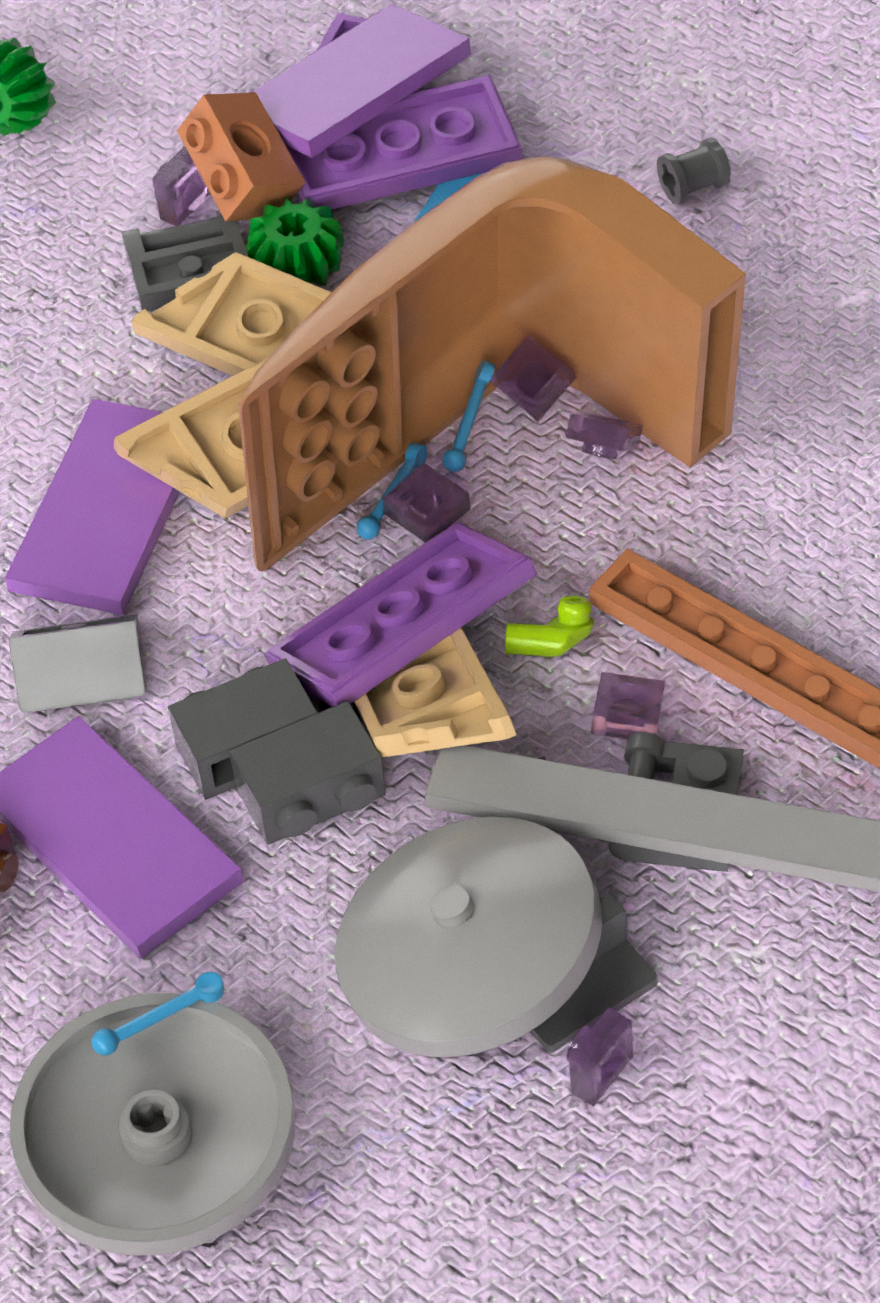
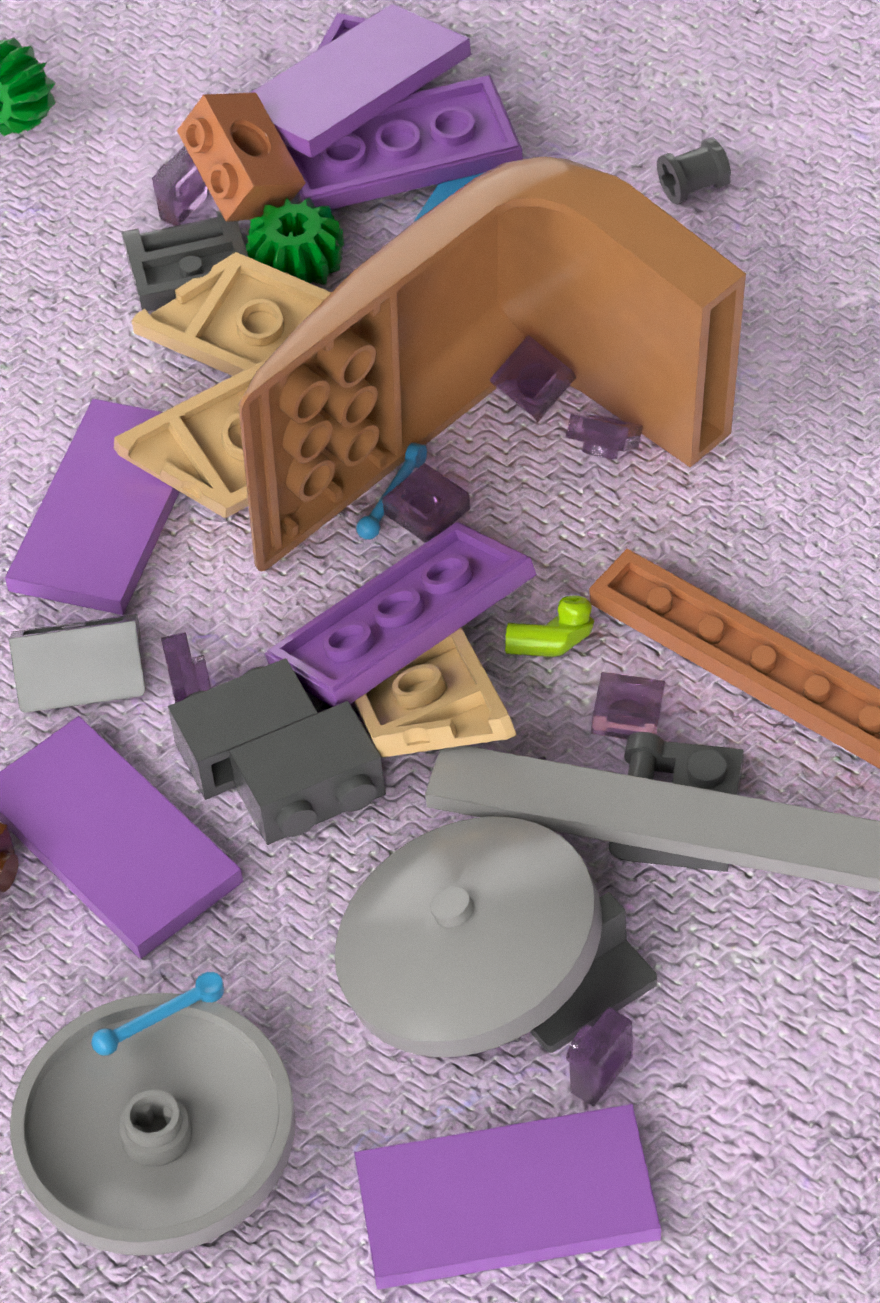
(185, 672): none -> clear purple plate
(454, 458): dark azure hinge -> none
(506, 1196): none -> medium lavender tile

